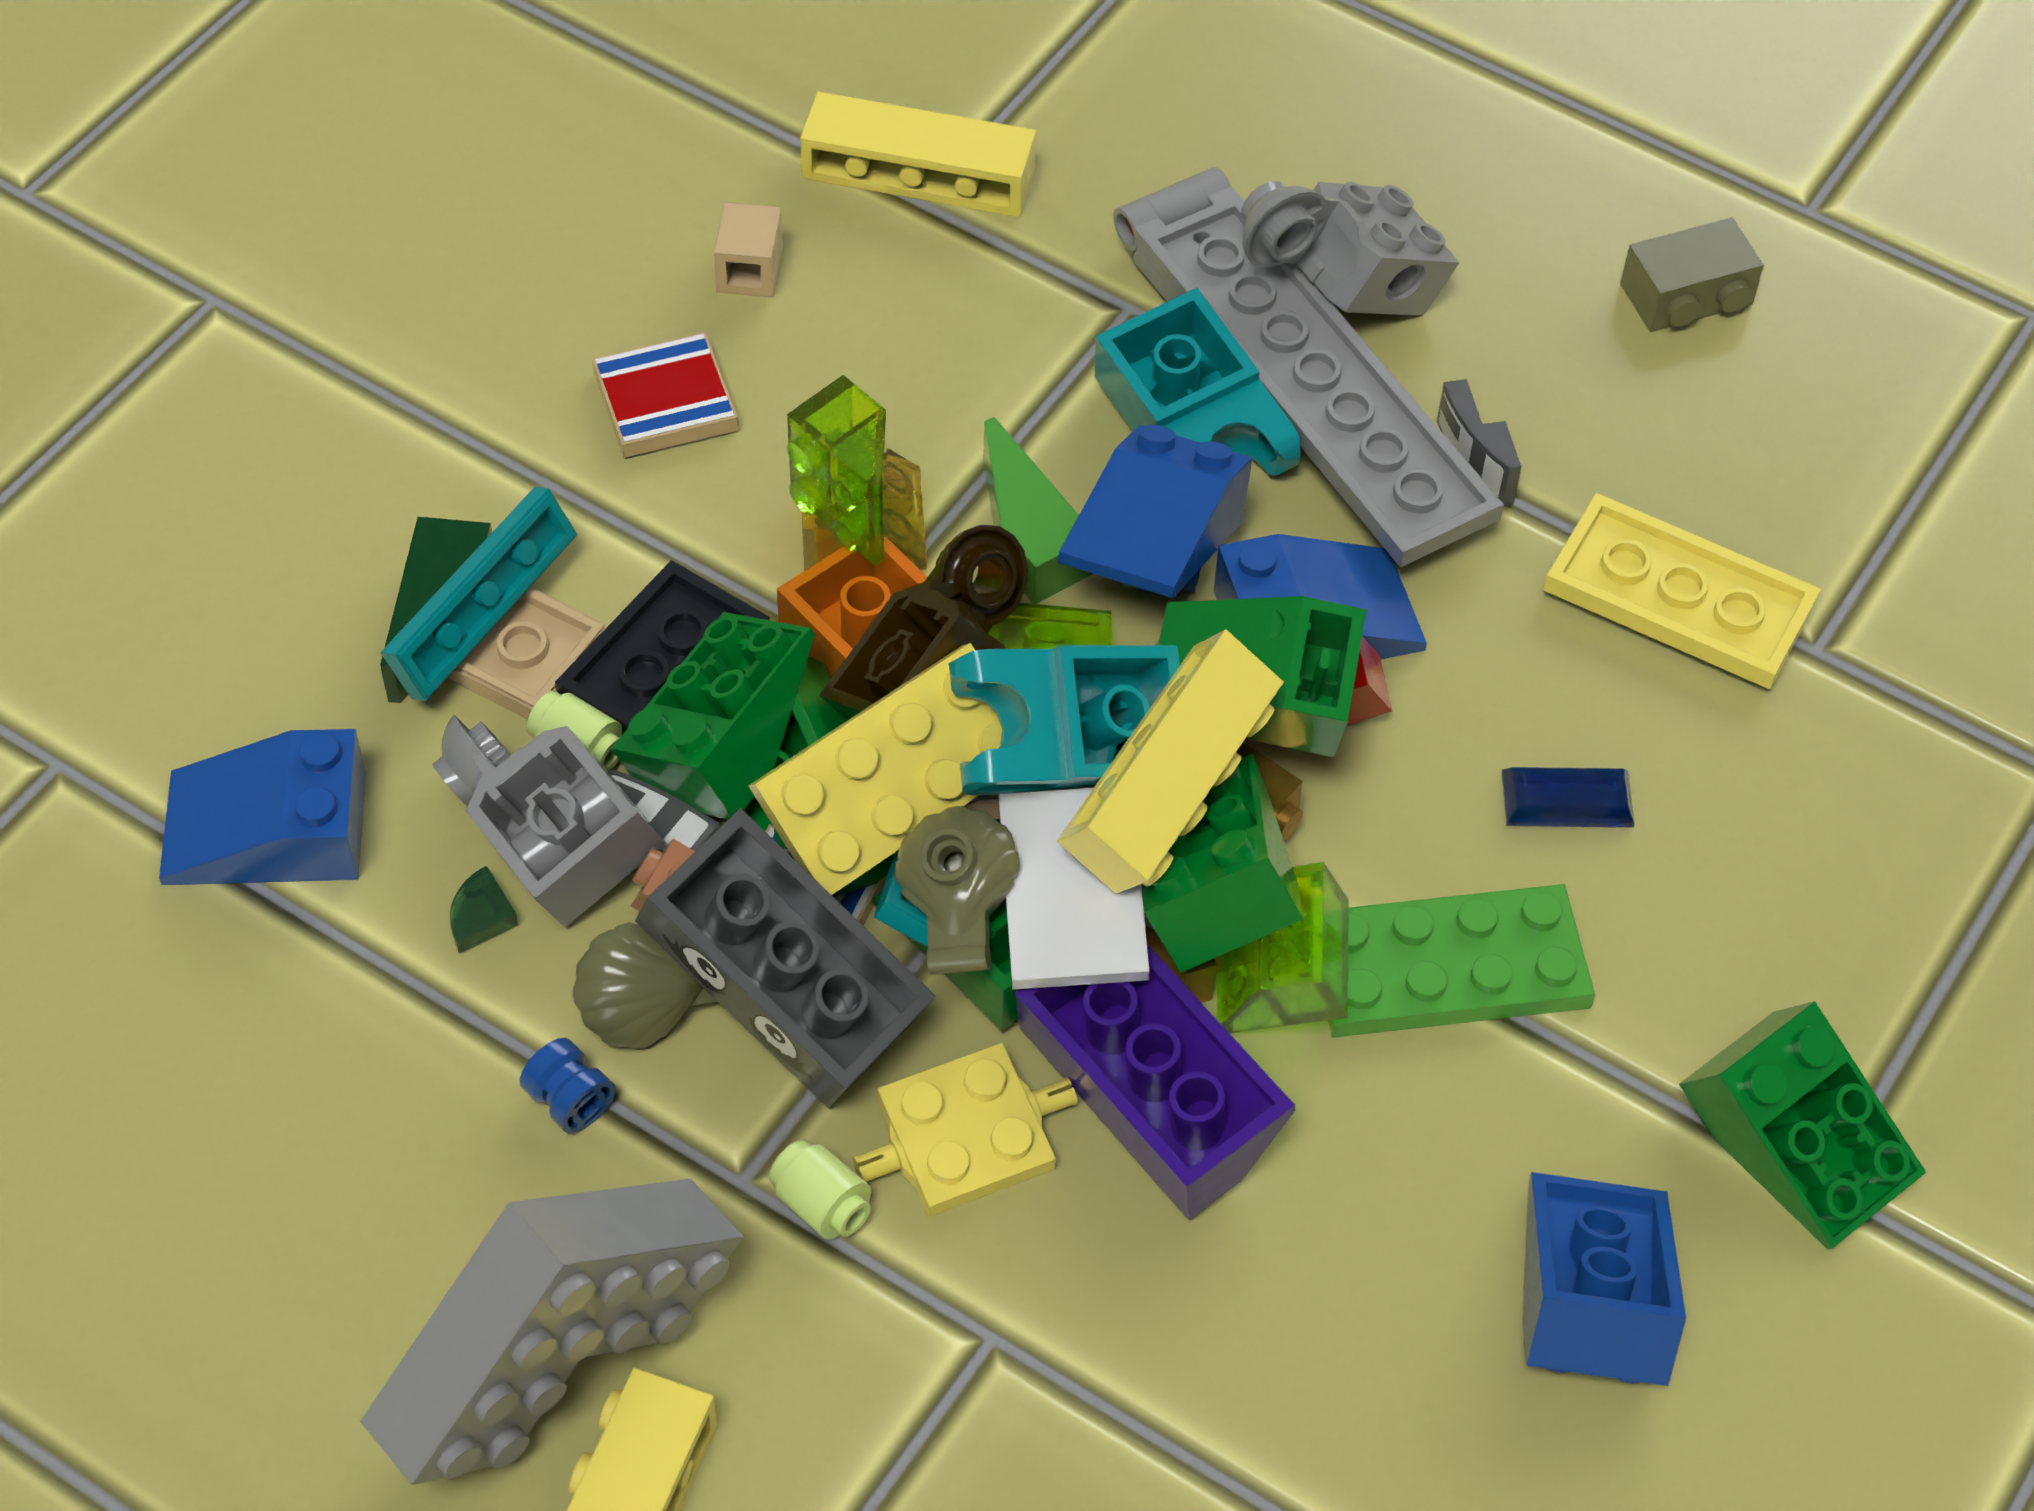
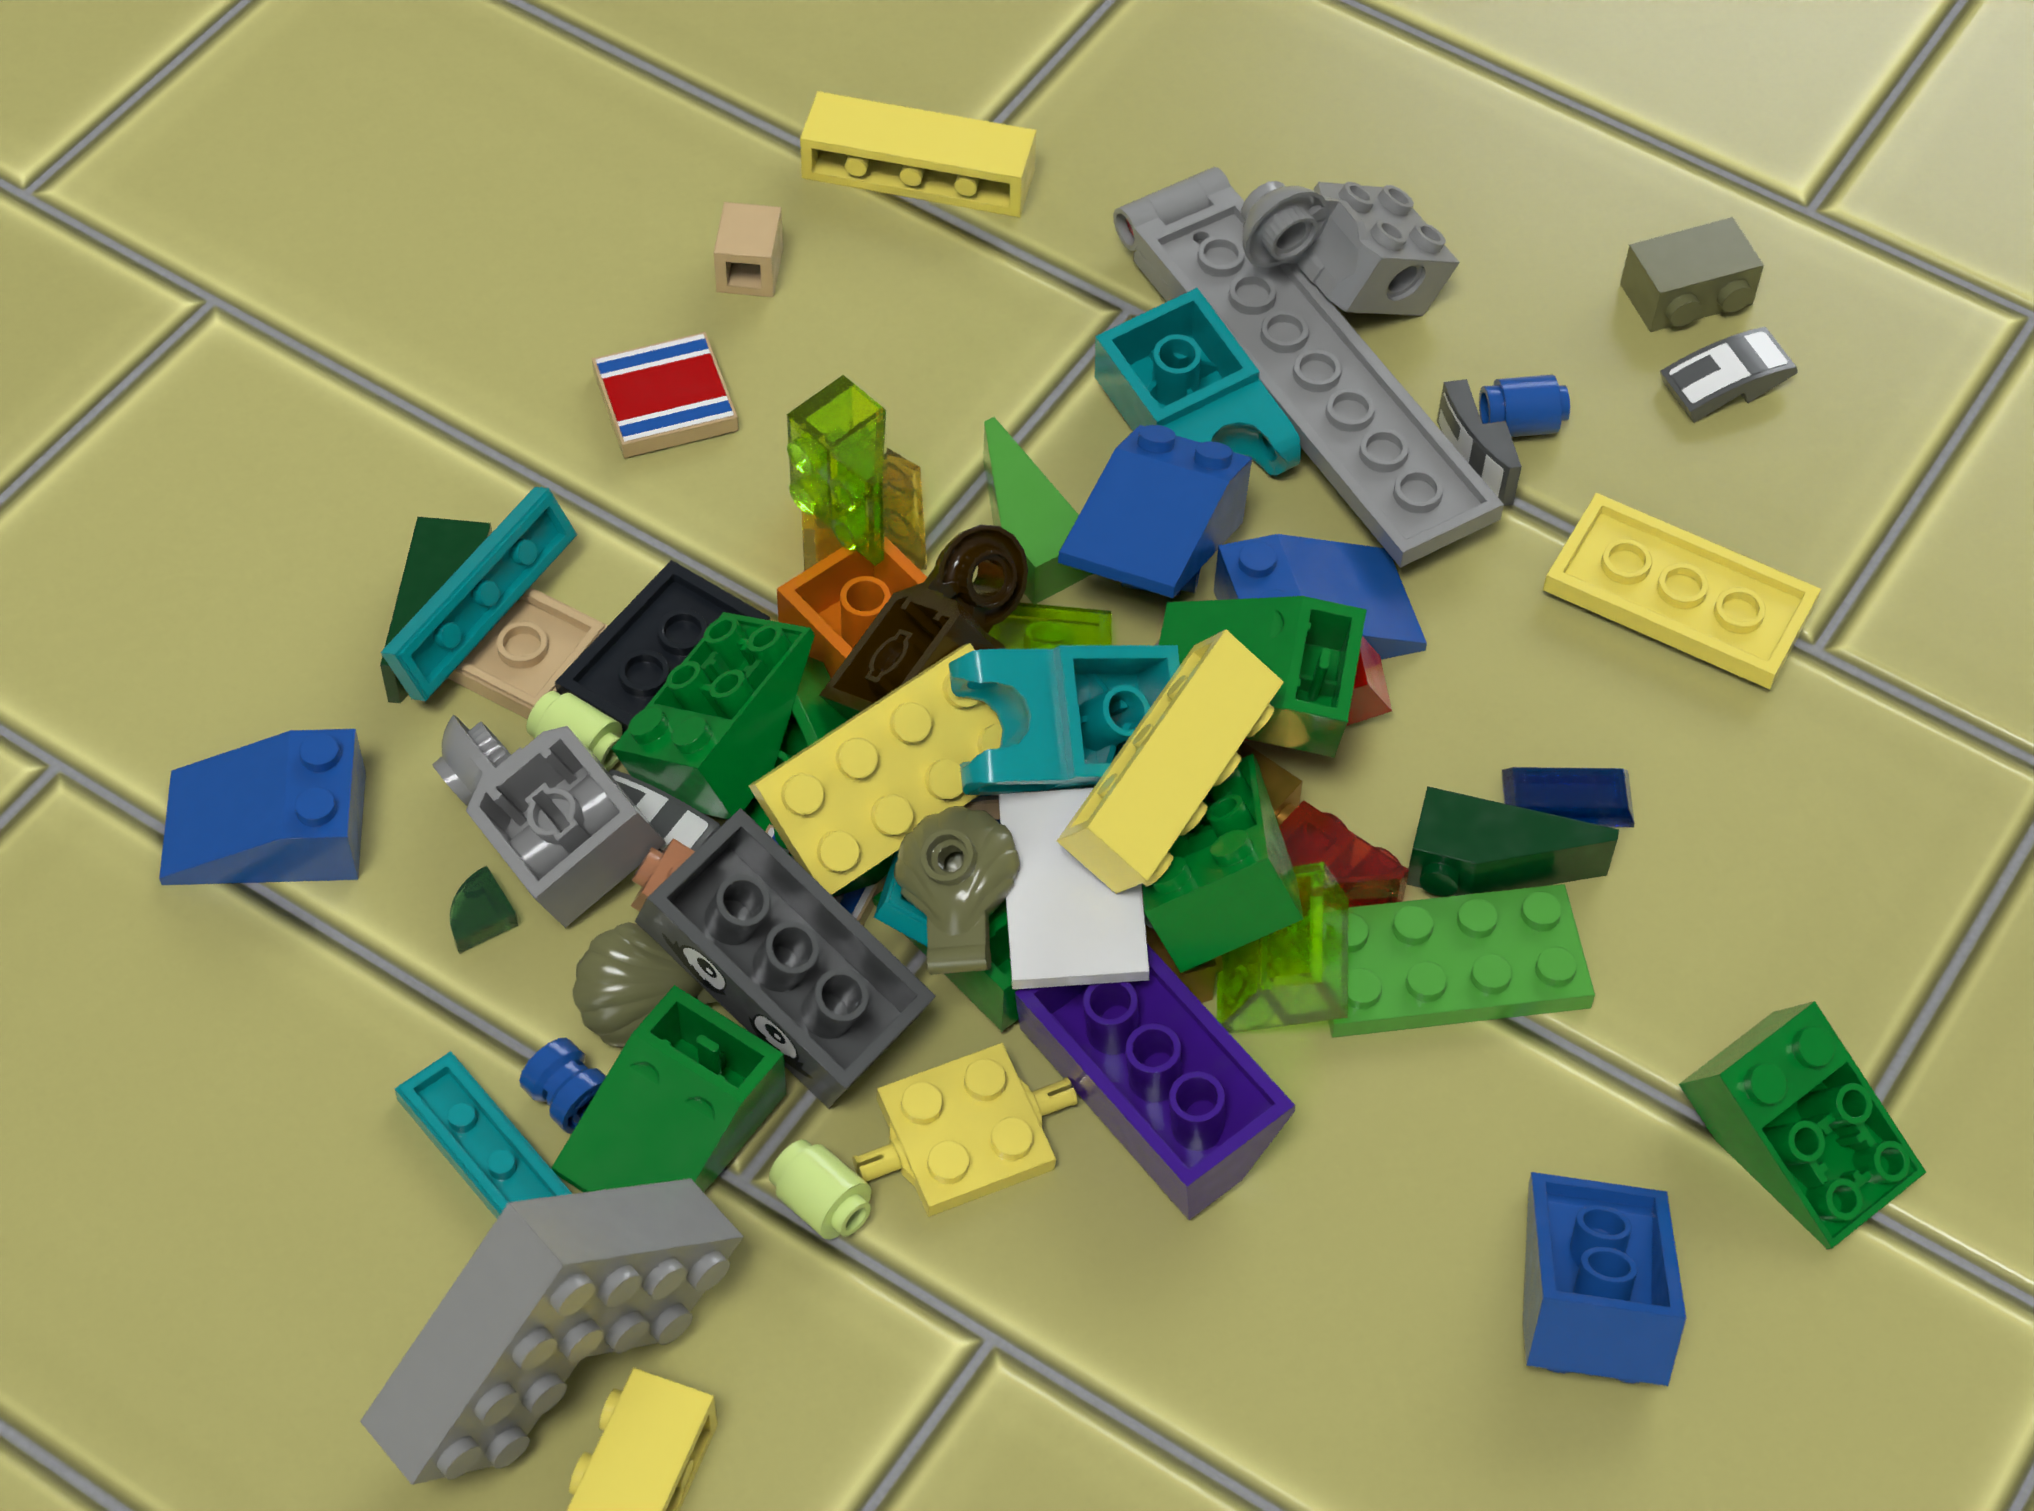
(476, 1136): none -> teal tile
(674, 1101): none -> green slope
(1363, 871): none -> clear red slope
(1494, 846): none -> dark green slope
(1526, 403): none -> blue brick
(1731, 367): none -> slope

